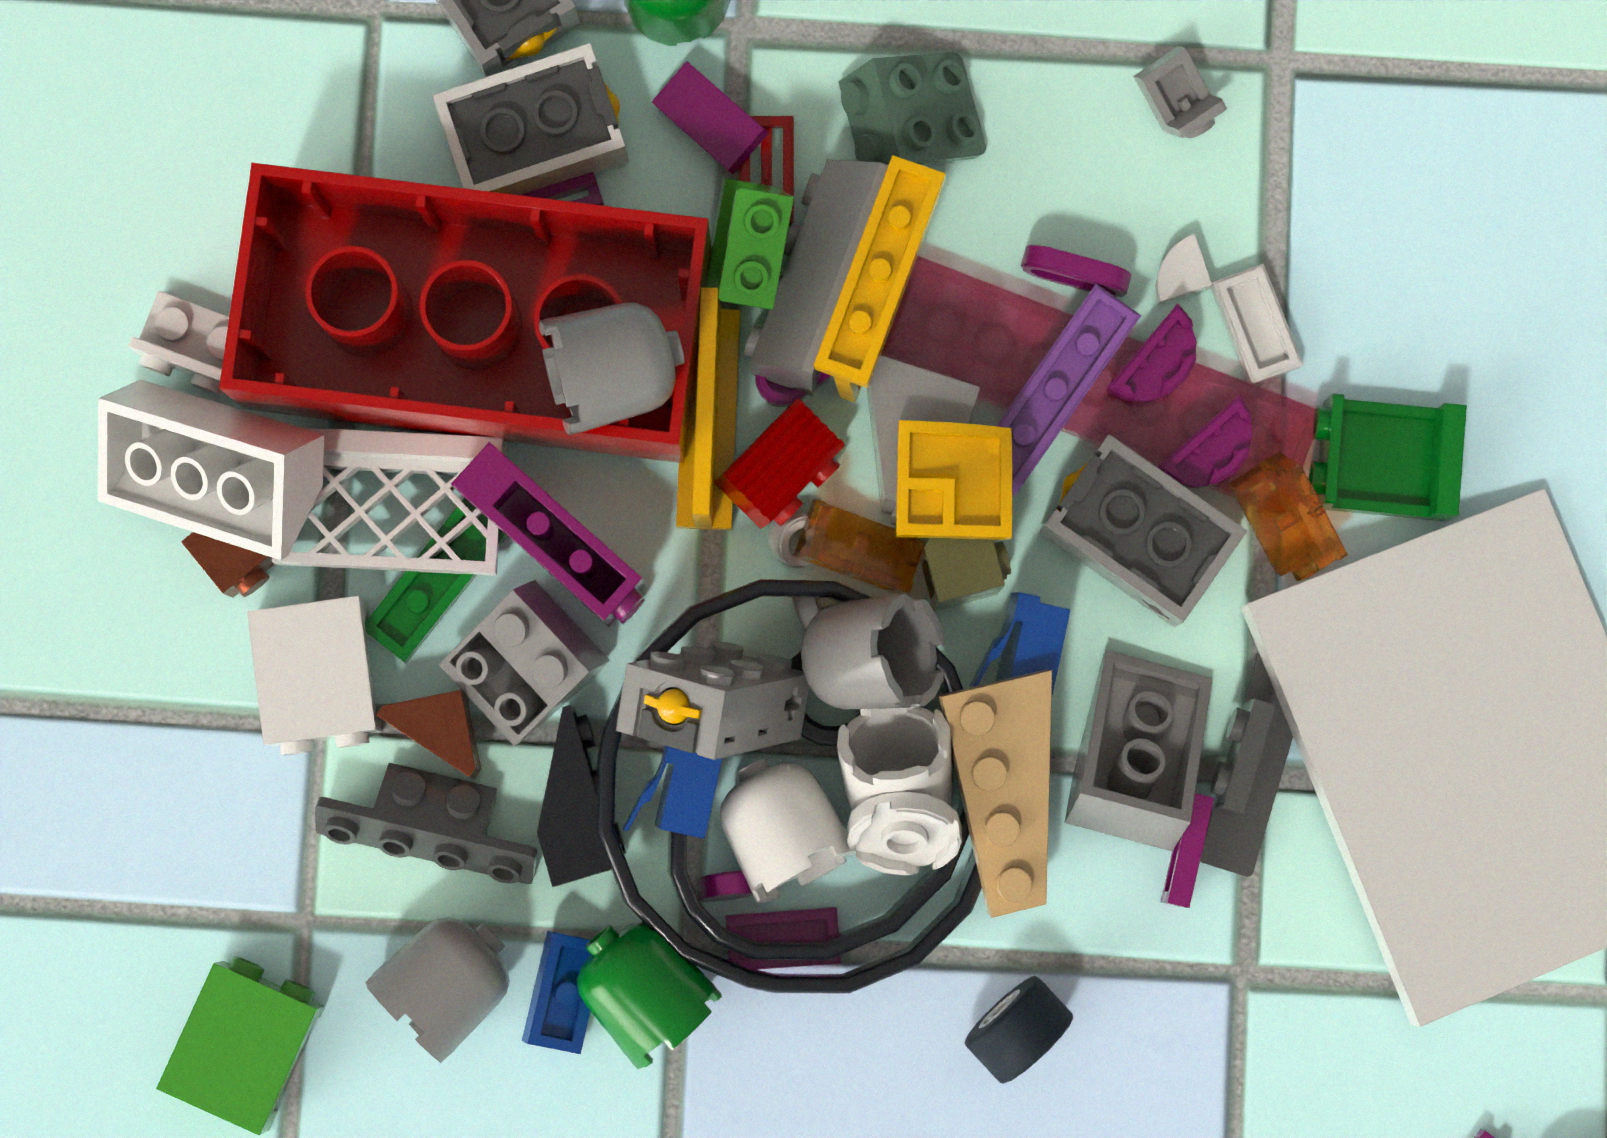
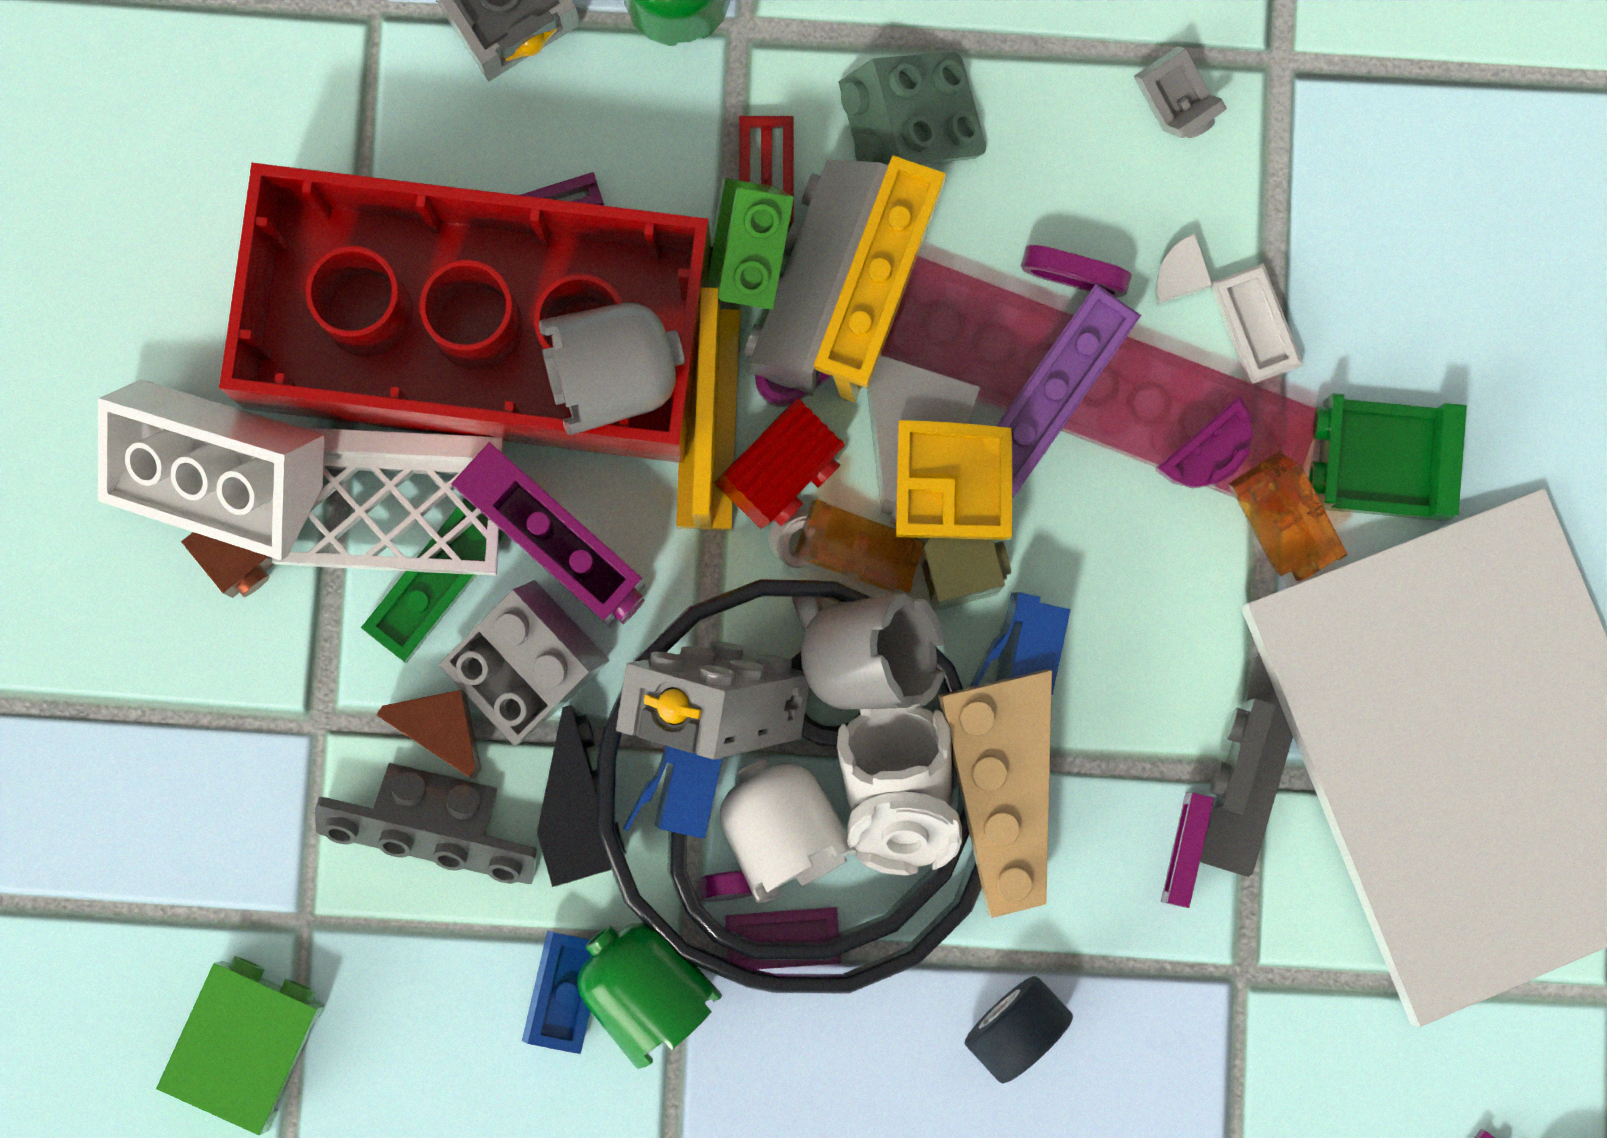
(183, 339): white bracket -> none
(313, 674): white panel -> none
(443, 982): light grey cylinder -> none
(533, 124): dark grey piece -> none
(710, 117): magenta tile -> none
(1140, 752): light grey slope -> none
(1142, 531): dark grey piece -> none
(1160, 362): magenta tile -> none

